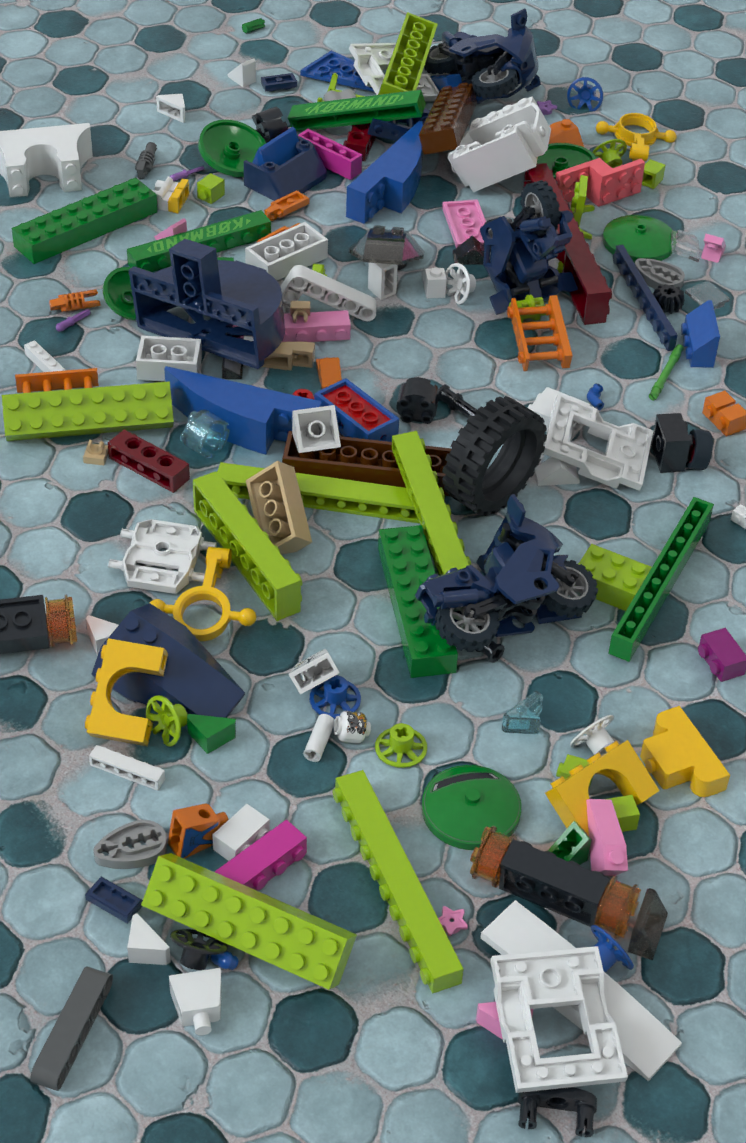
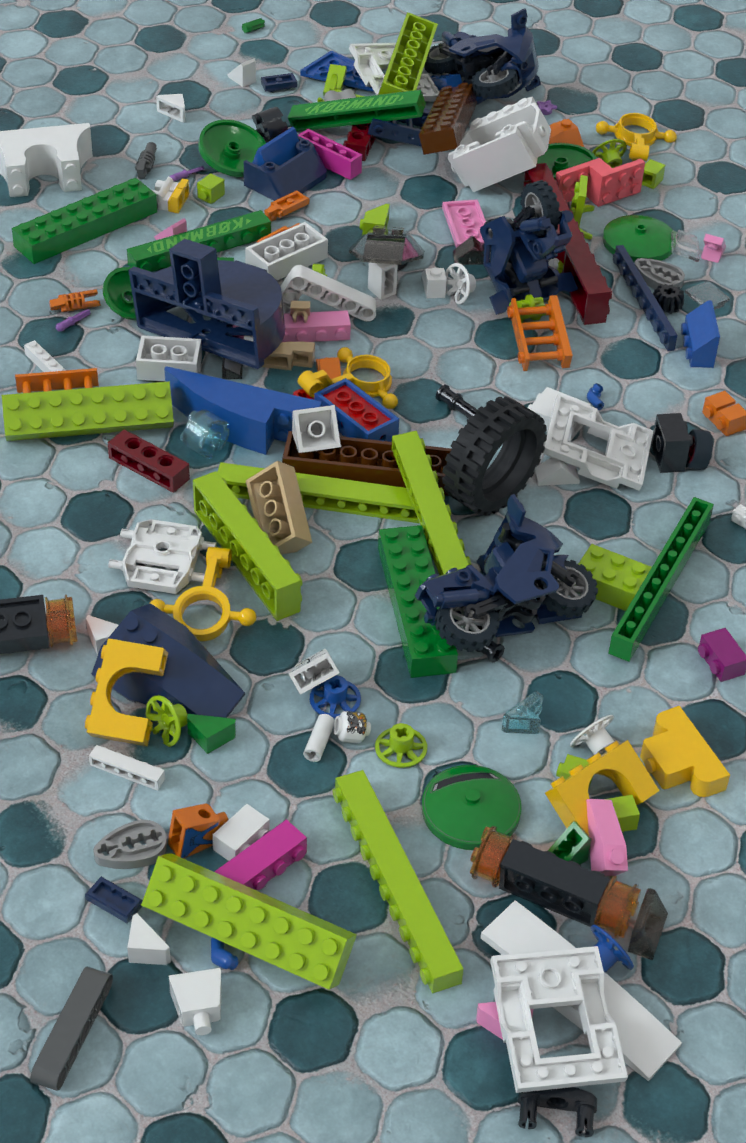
(95, 453): tan tile -> none
(196, 950): black wheel -> none
(319, 380): none -> yellow piece
(341, 71): none -> lime tile
(376, 216): none -> lime slope
(388, 180): blue slope -> none
(417, 400): black brick -> none
(452, 927): bright pink plate -> none
(585, 93): blue wheel -> none
(658, 386): bright green piece -> none

